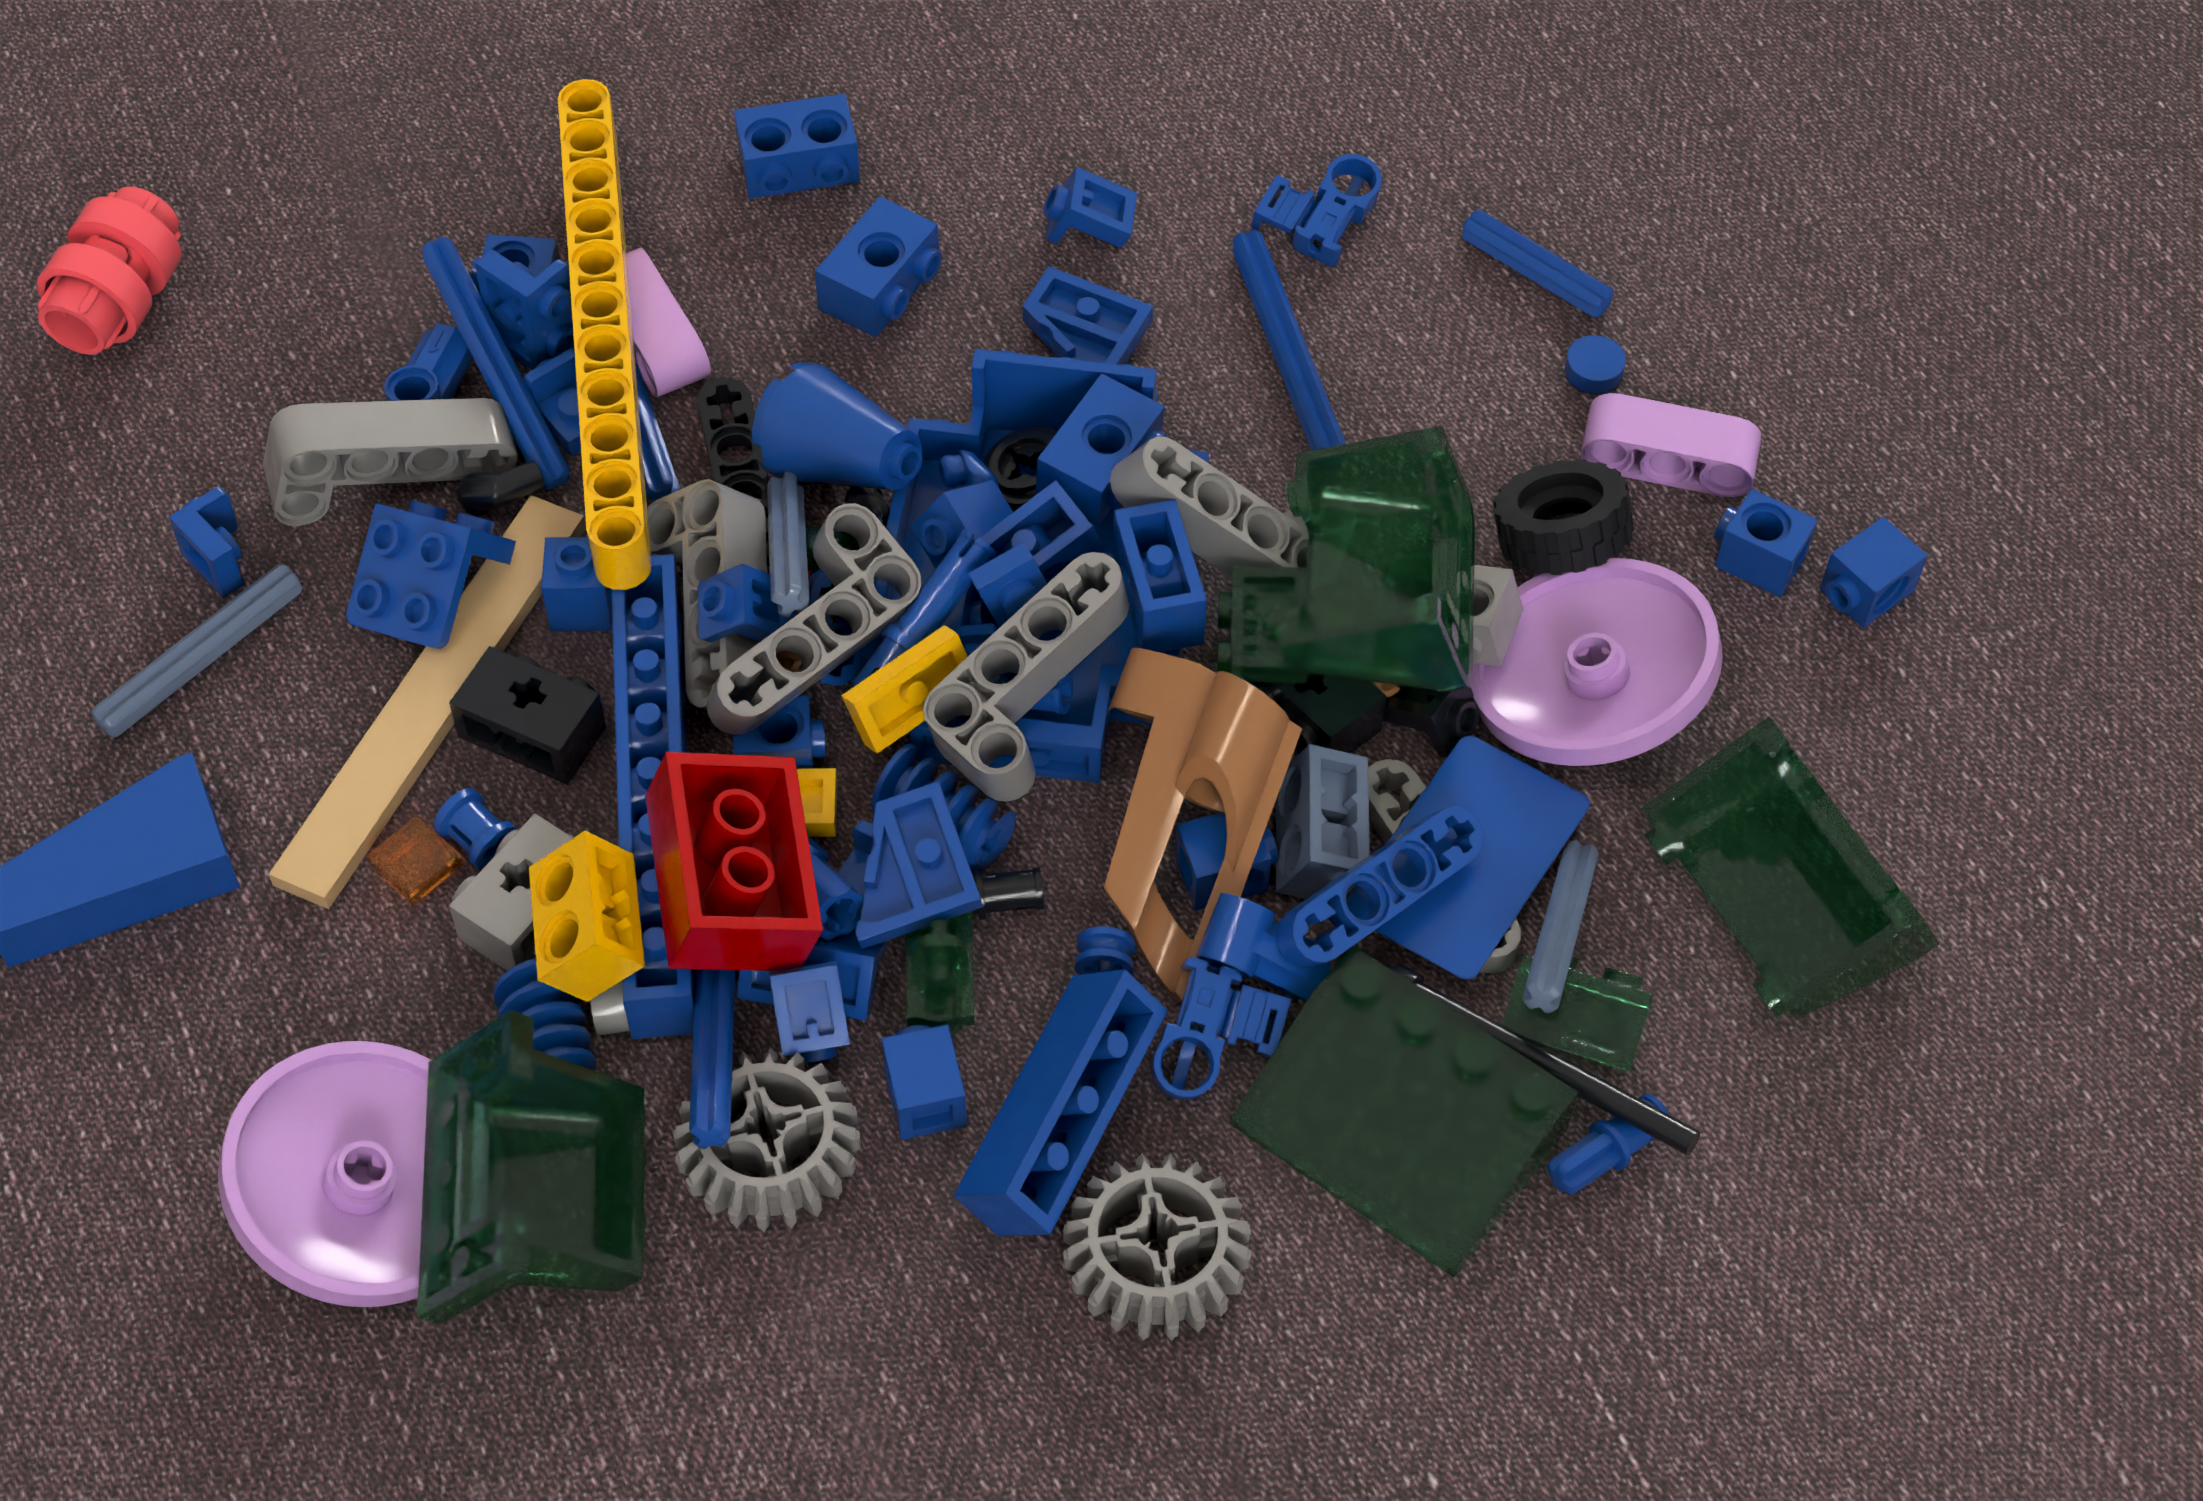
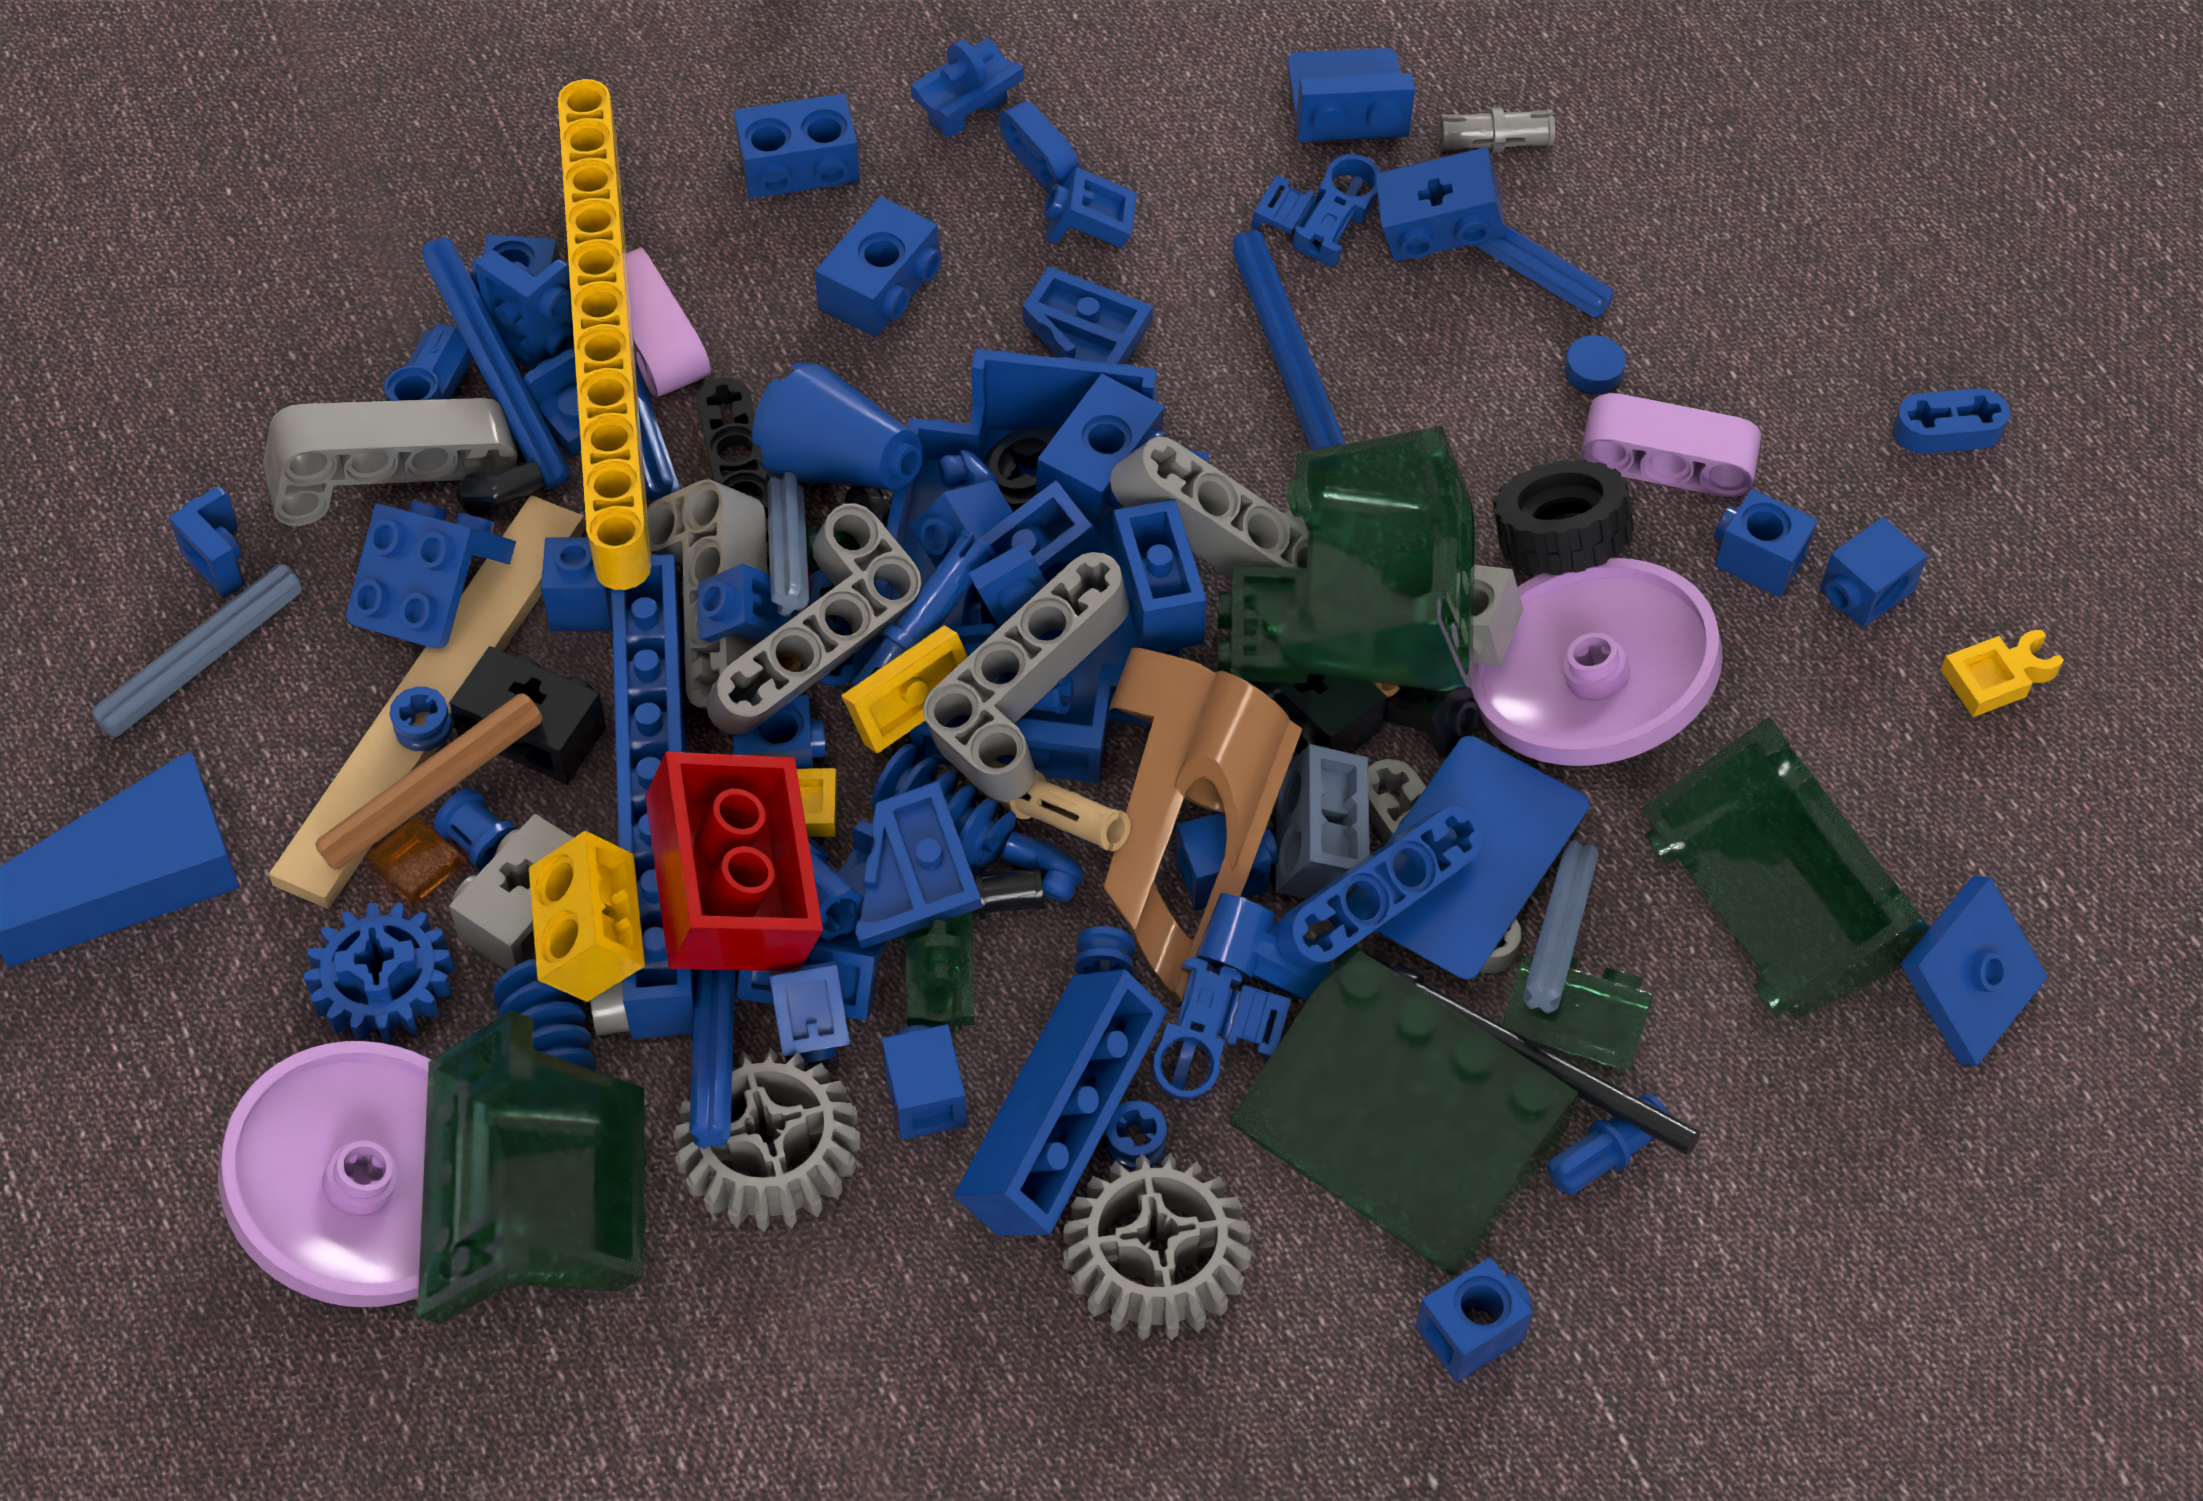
(106, 274): coral piece -> none
(403, 715): none -> blue bush
(411, 974): none -> blue gear
(428, 781): none -> medium nougat axle
(968, 81): none -> blue hips
(1037, 144): none -> blue beam
(1059, 869): none -> blue arm
(1094, 821): none -> tan pin
(1149, 1121): none -> blue bush
(1350, 94): none -> blue bracket
(1440, 204): none -> blue brick
(1462, 1343): none -> blue brick
(1496, 130): none -> light grey pin
(1951, 421): none -> blue beam
(1974, 970): none -> blue plate
(1995, 676): none -> yellow plate

